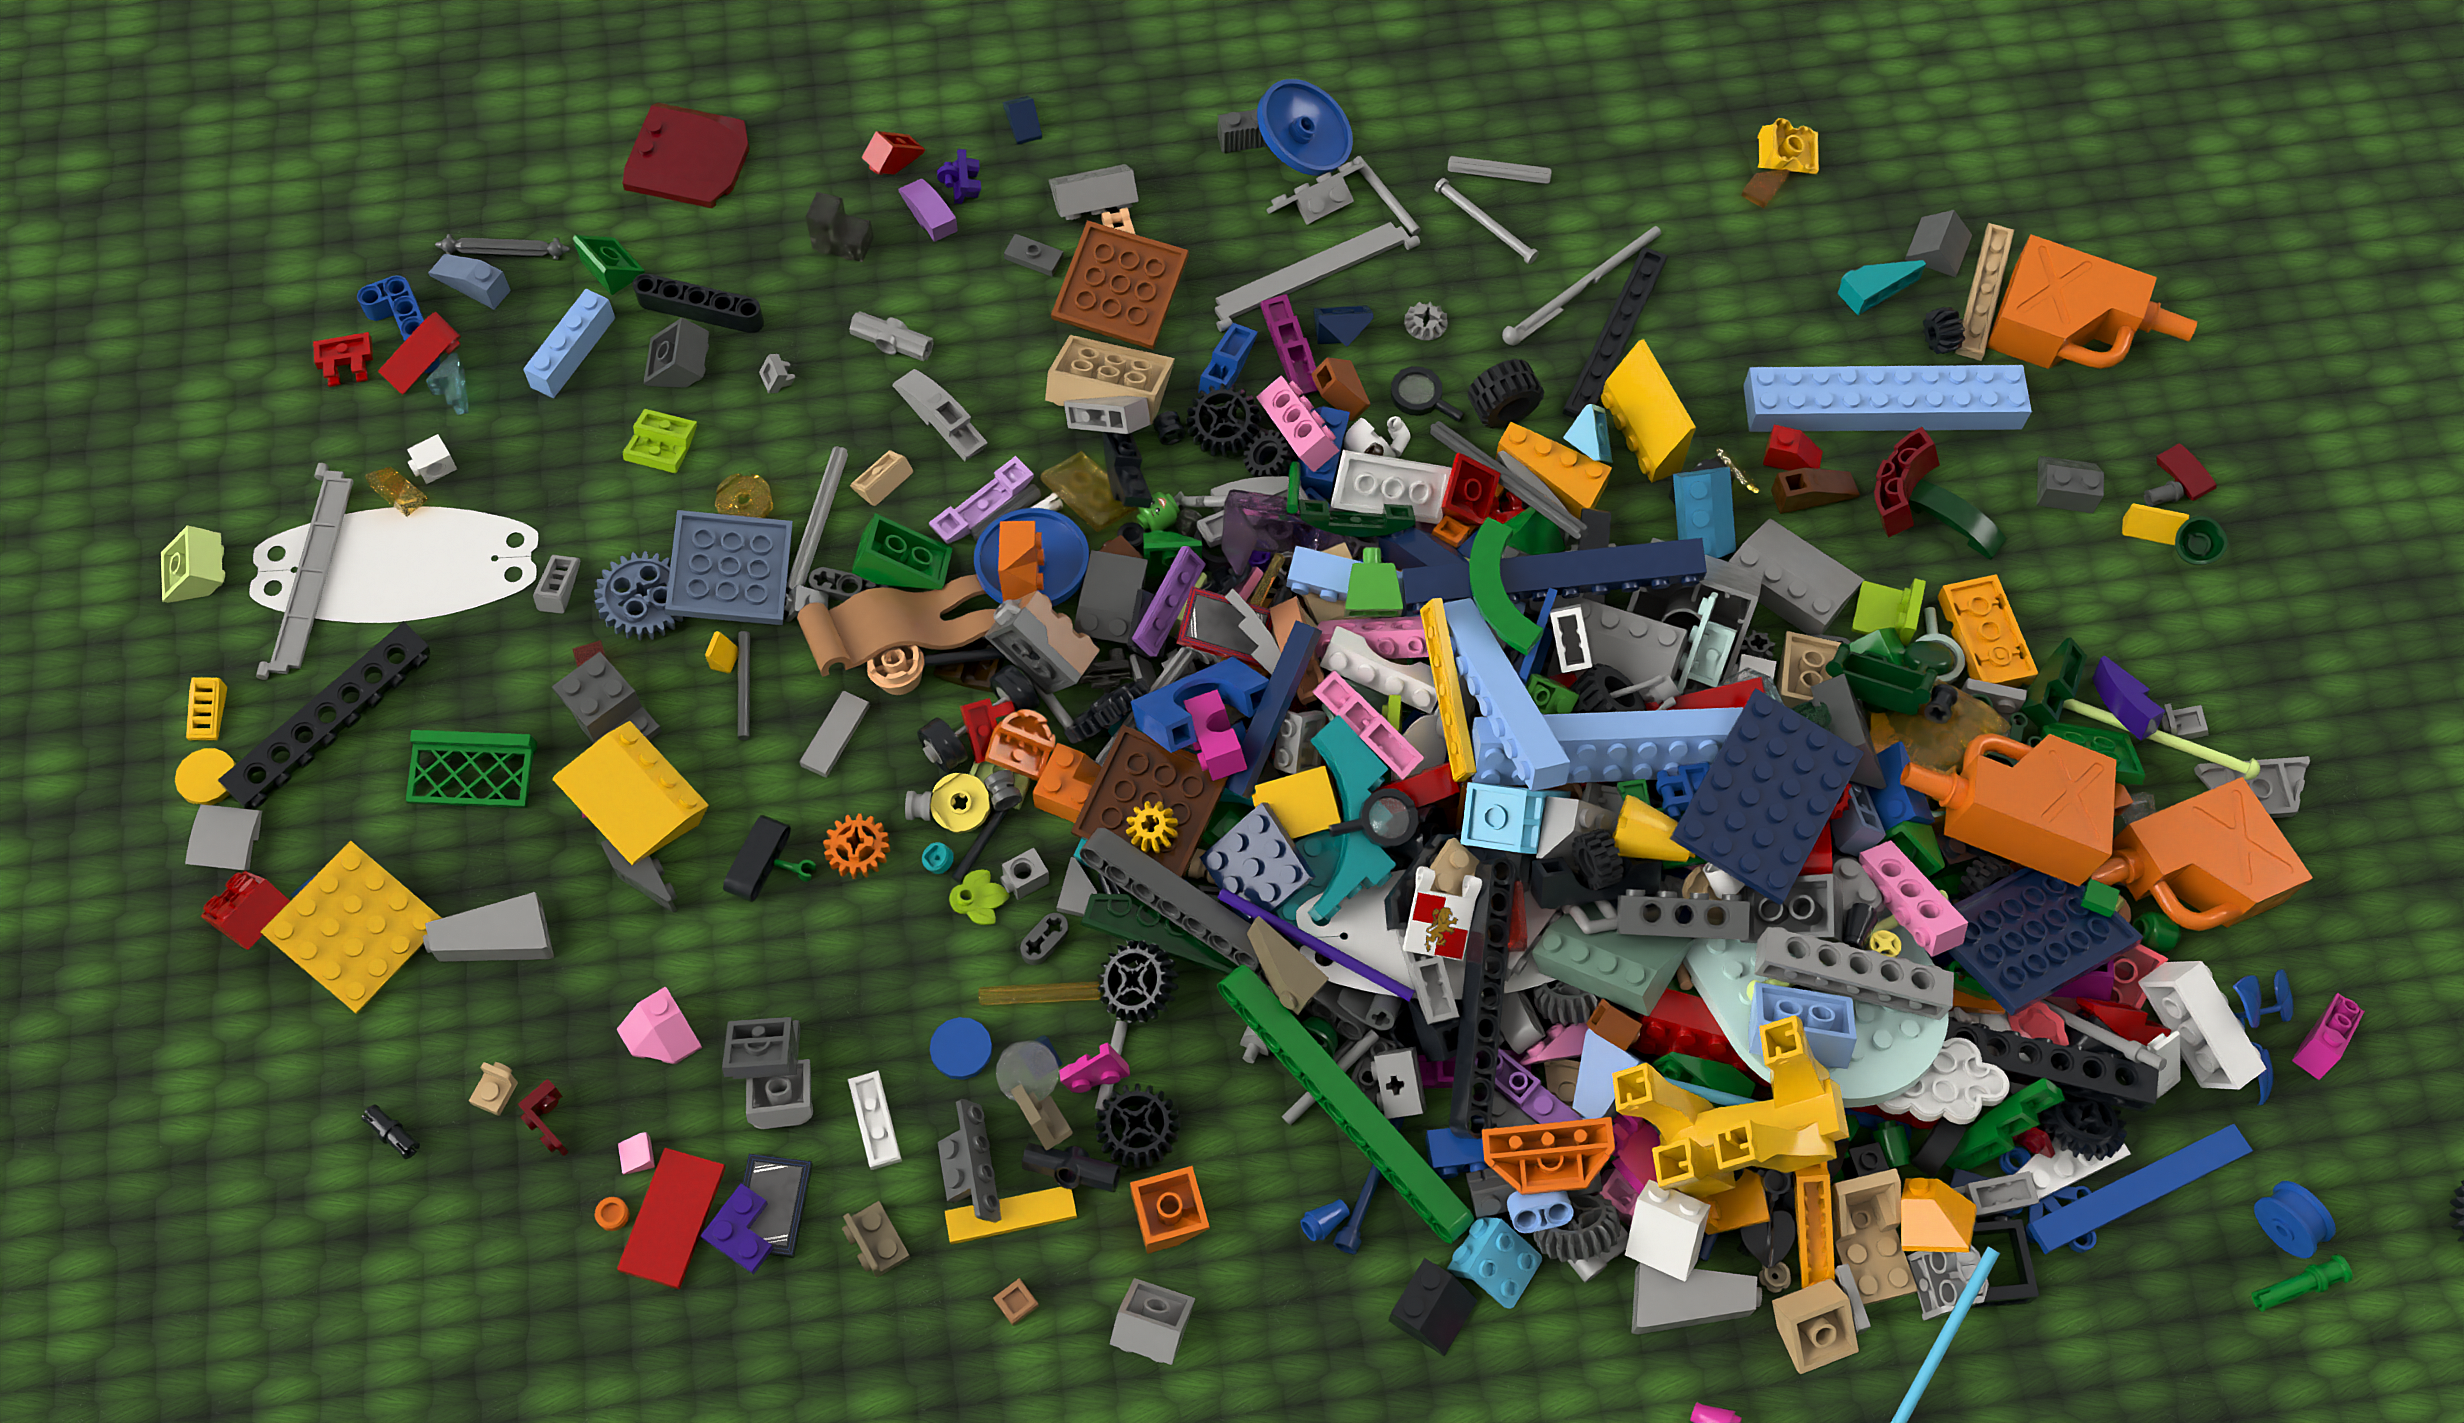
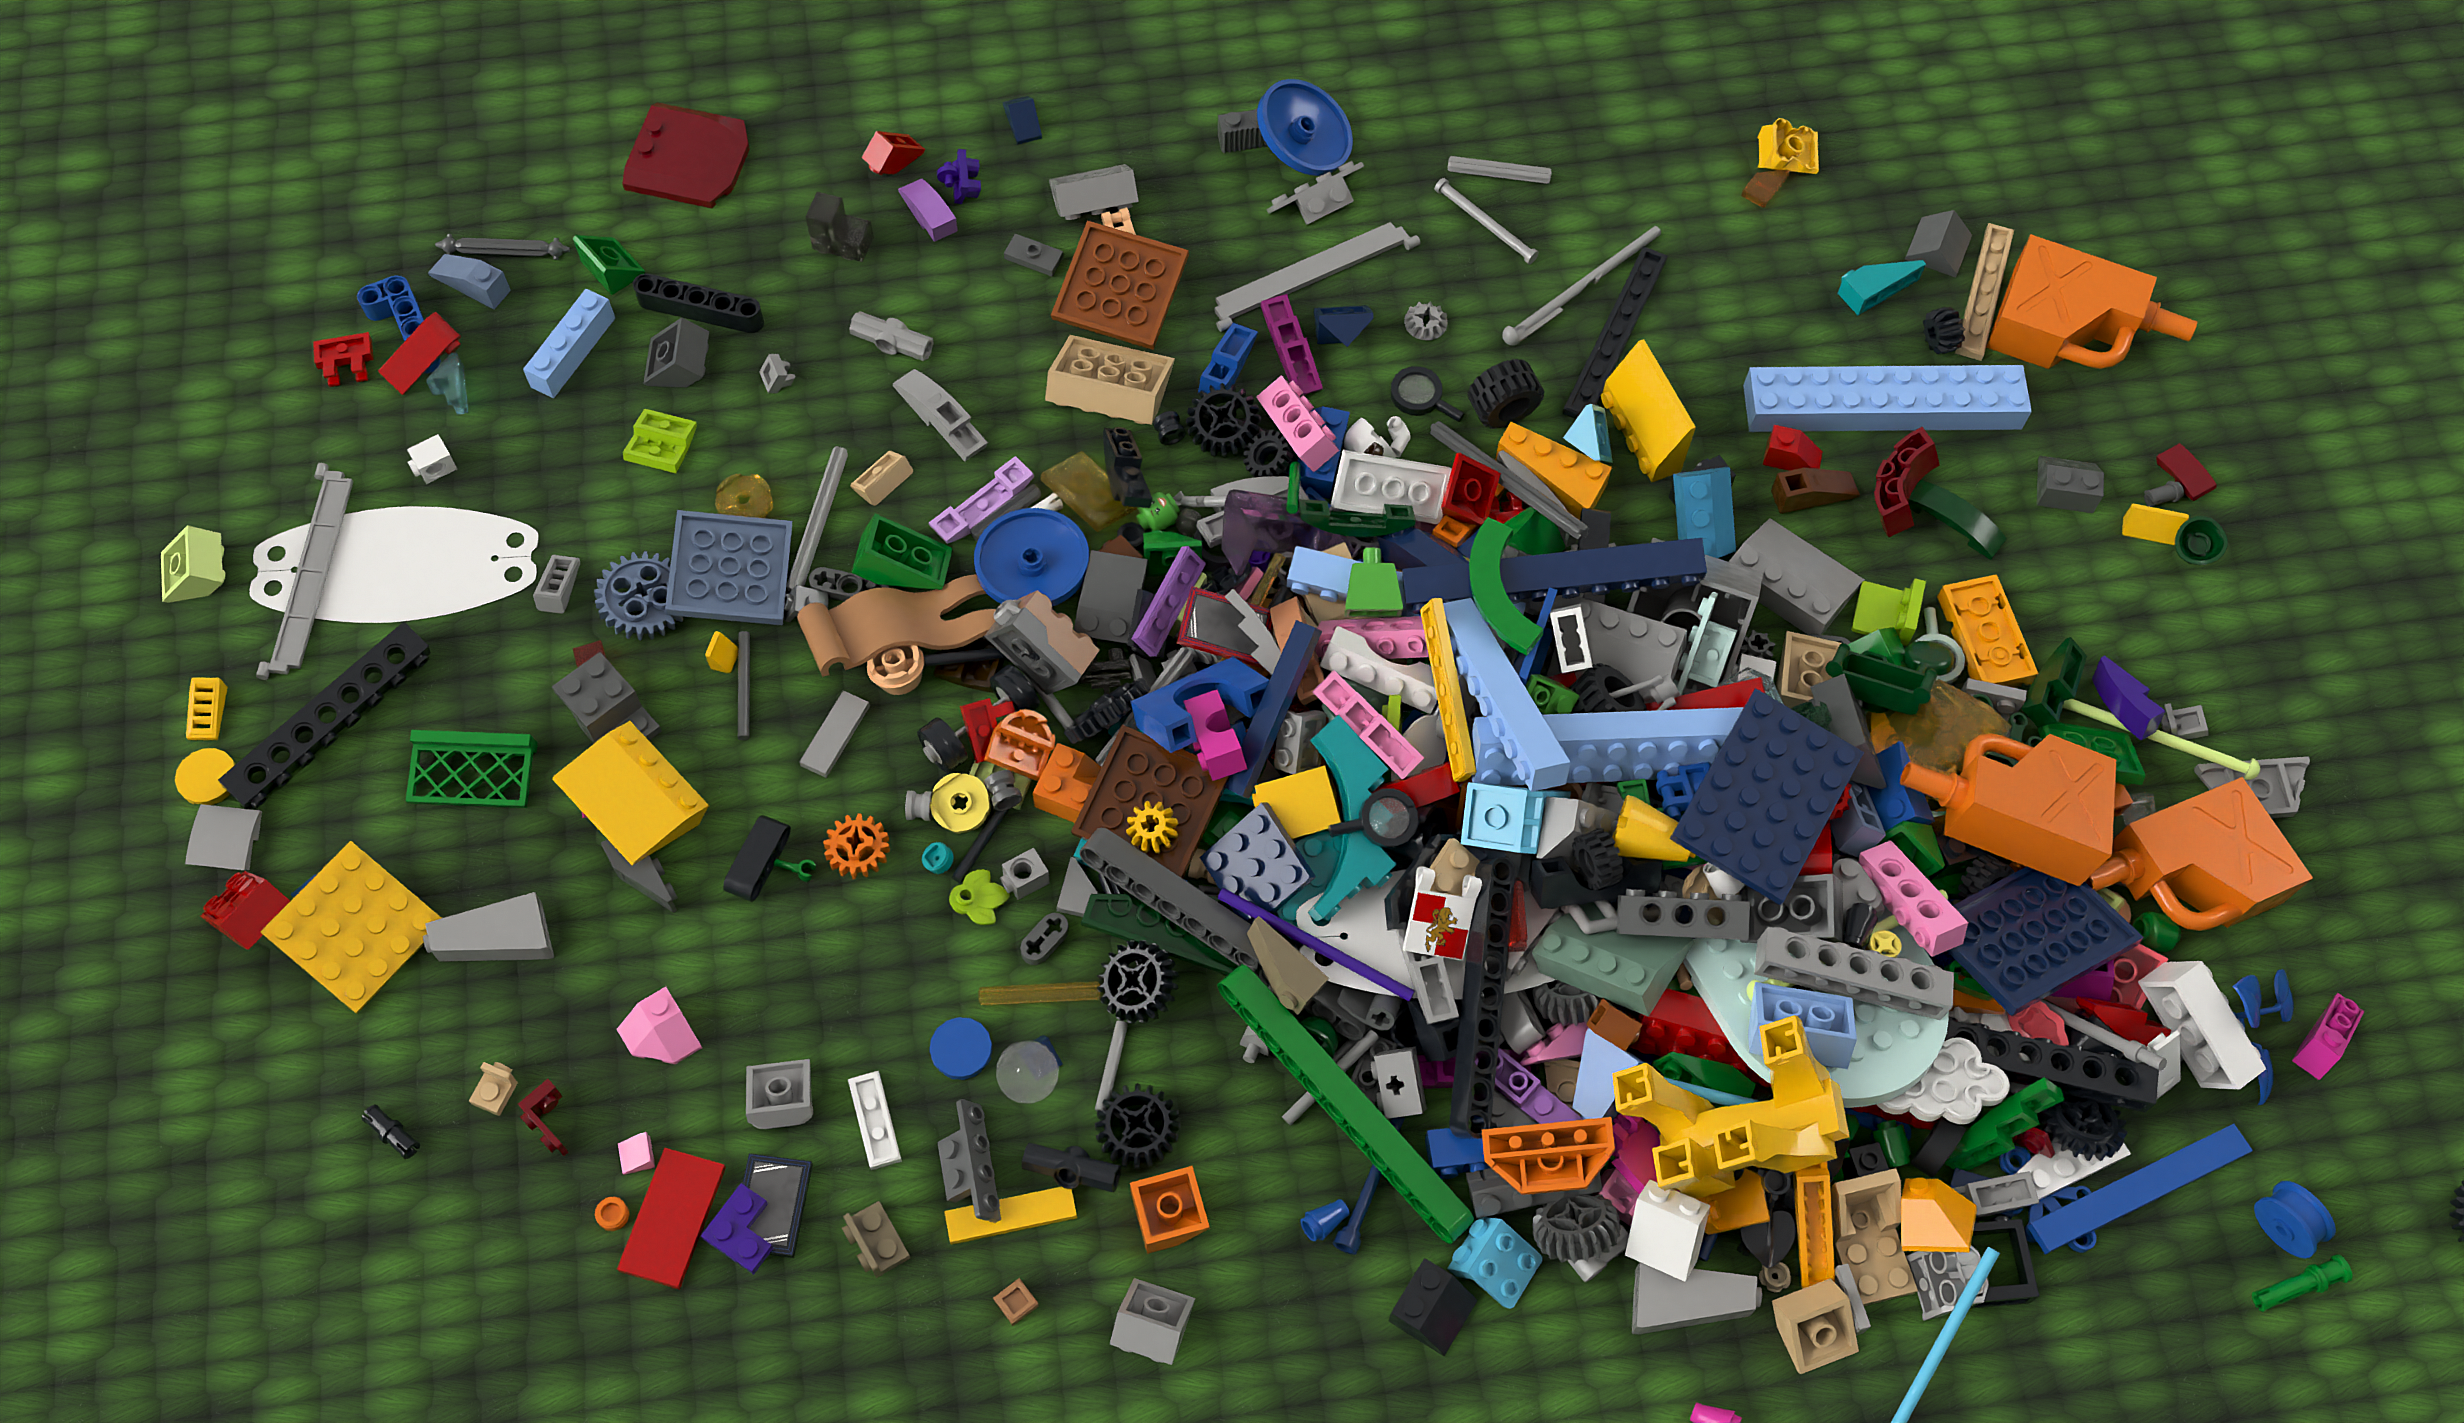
(396, 490): clear yellow slope -> none
(761, 1048): dark grey bracket -> none
(1020, 559): orange slope -> none
(1043, 1117): dark tan bracket -> none
(1102, 1069): dark pink wing -> none
(1108, 414): light grey slope -> none
(1341, 386): dark orange slope -> none
(1387, 196): light grey bar -> none
(1539, 1210): light blue beam -> none
(1737, 470): clear yellow piece -> none
(1942, 700): black bush -> none
(2100, 898): green tile -> none

